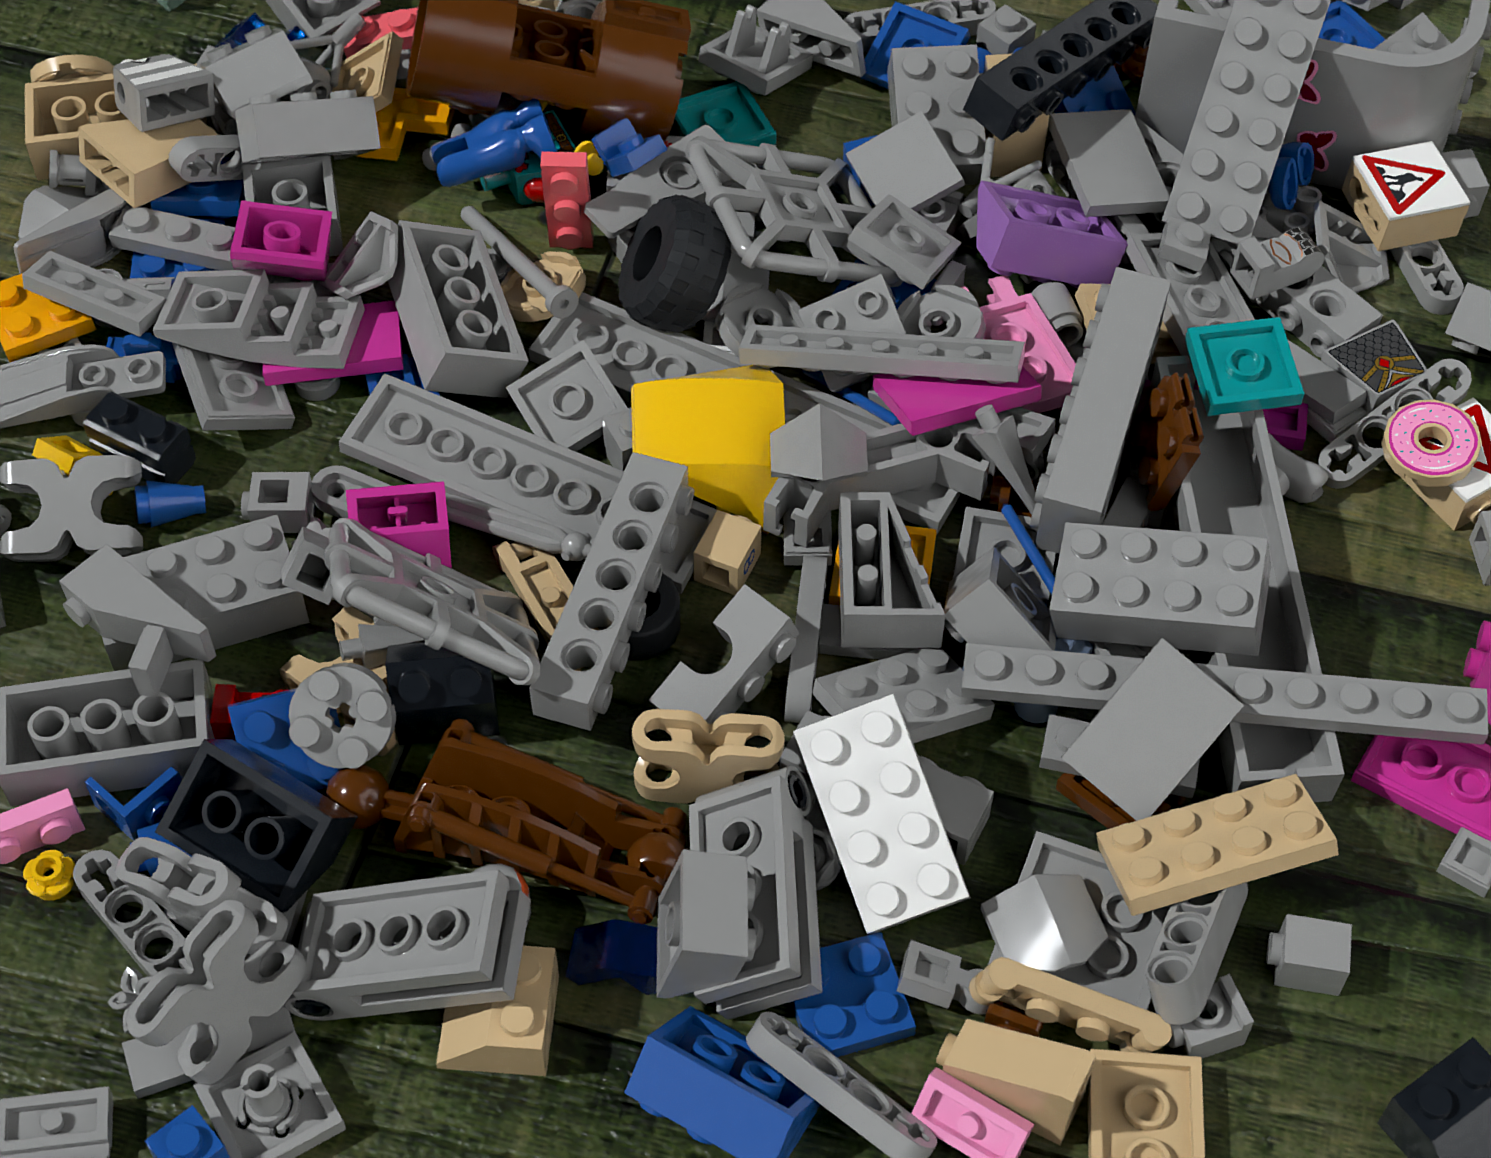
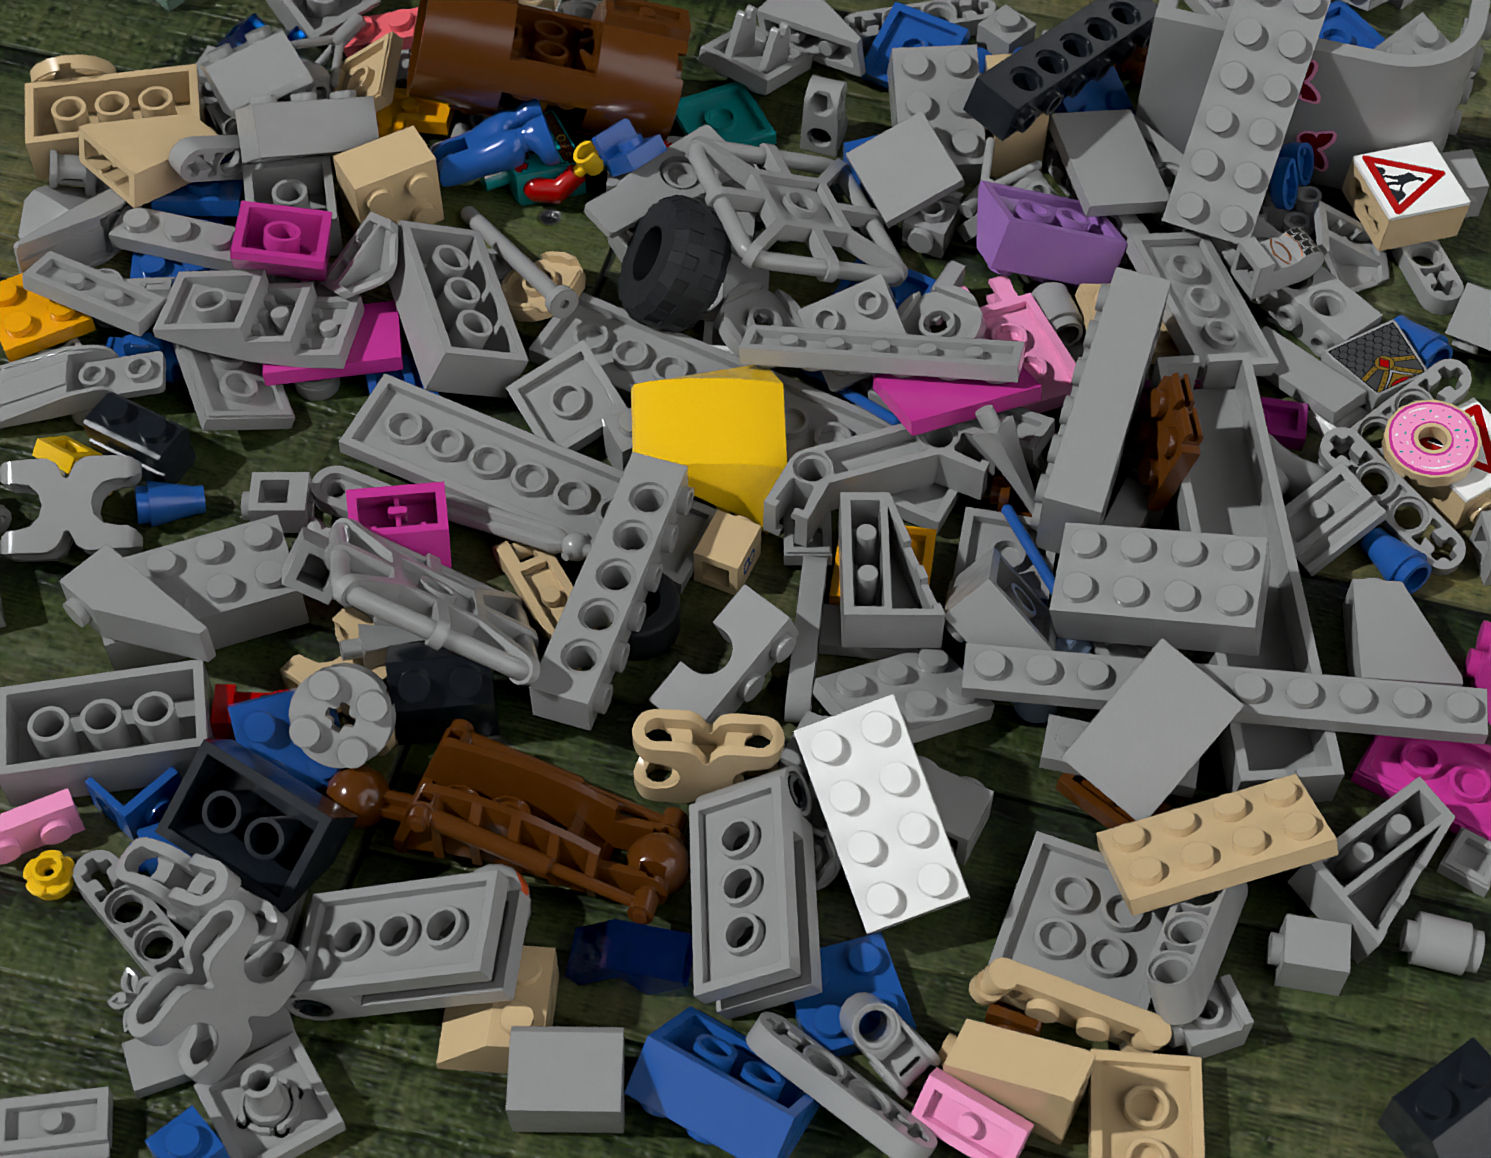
(151, 660): light grey tile -> none
(162, 91): light grey torso -> none
(391, 178): none -> tan brick
(565, 196): coral plate -> none
(566, 1079): none -> light grey slope
(704, 923): light grey slope -> none
(818, 447): light grey slope -> none
(825, 110): none -> light grey leg
(893, 1047): none -> light grey piece
(904, 241): light grey plate -> none
(937, 978): light grey plate -> none
(1045, 922): light grey slope -> none
(1184, 244): light grey plate -> none
(1244, 366): teal plate -> none
(1331, 518): none -> light grey plate
(1376, 865): none -> light grey wedge
(1392, 637): none -> light grey slope
(1396, 496): none -> light grey beam
(1396, 559): none -> blue cone
(1427, 343): none -> blue cone
(1442, 943): none -> light grey brick

